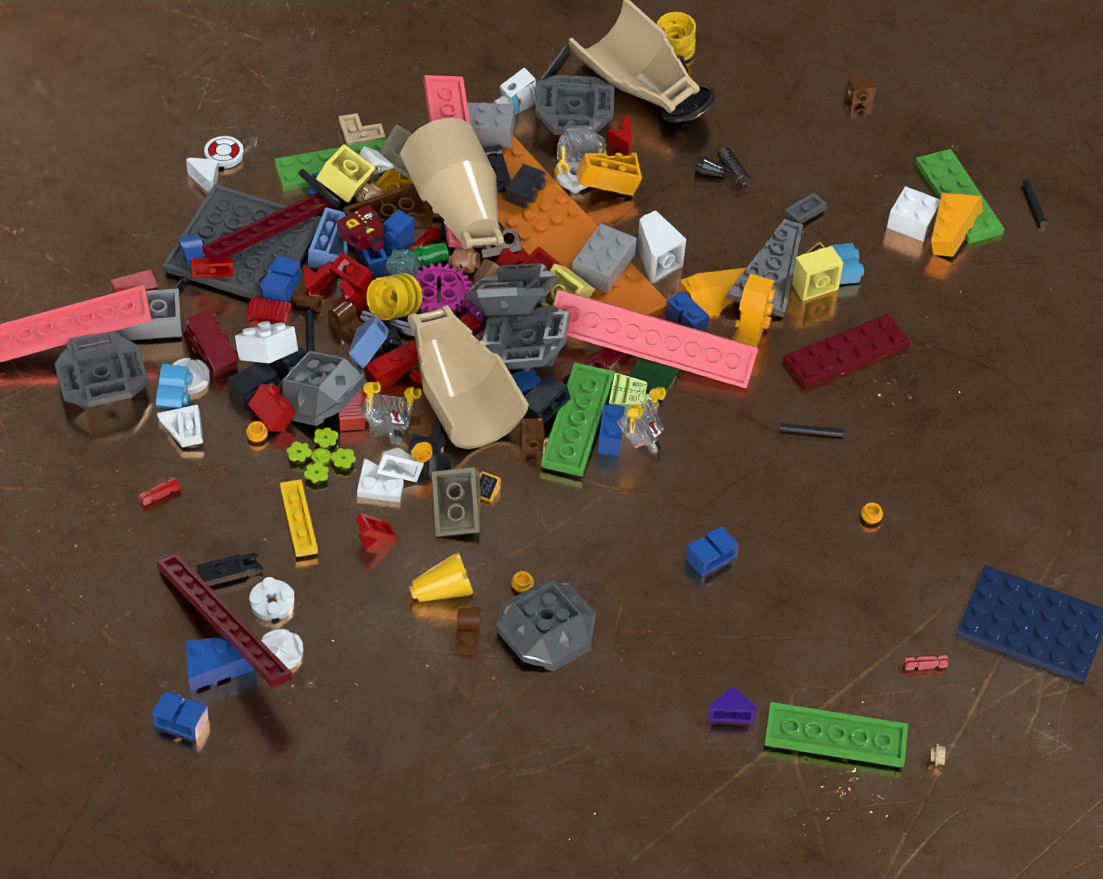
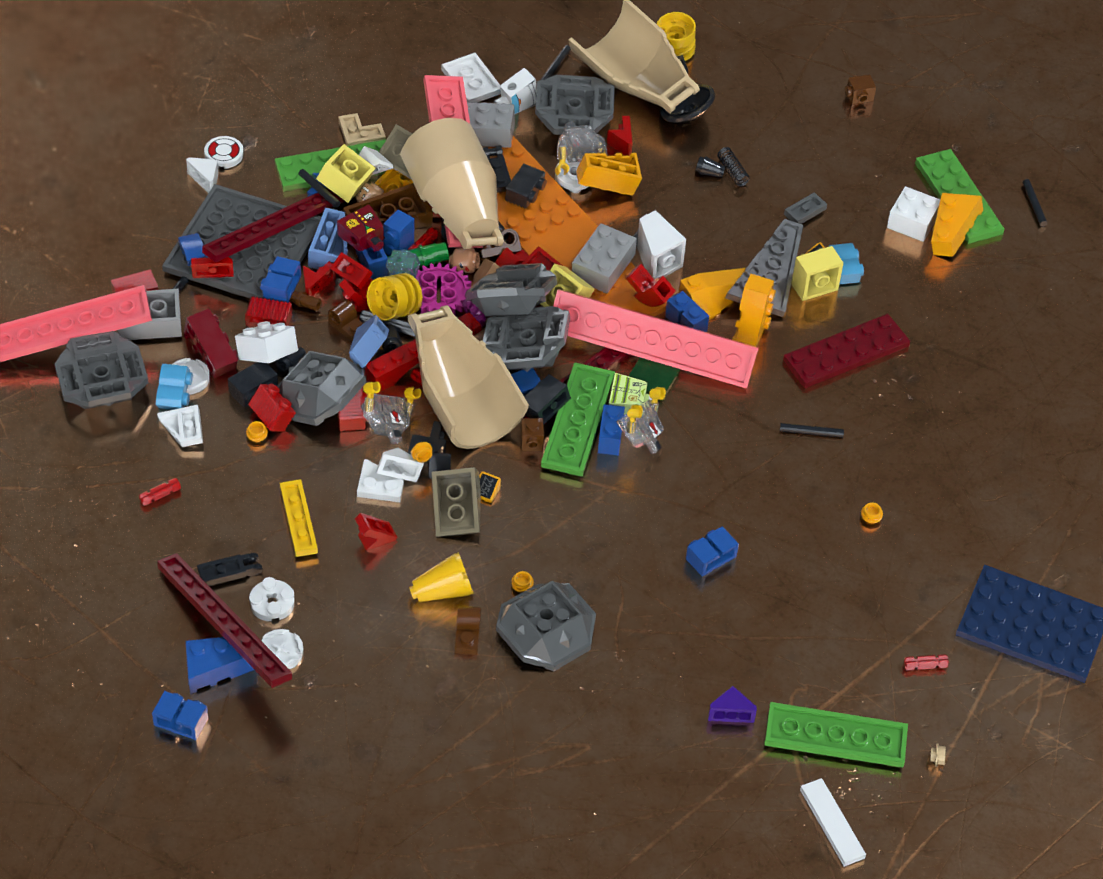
(309, 317): black bar -> none
(321, 456): lime plant -> none
(477, 78): none -> white plate
(649, 290): none -> red brick
(833, 822): none -> white tile

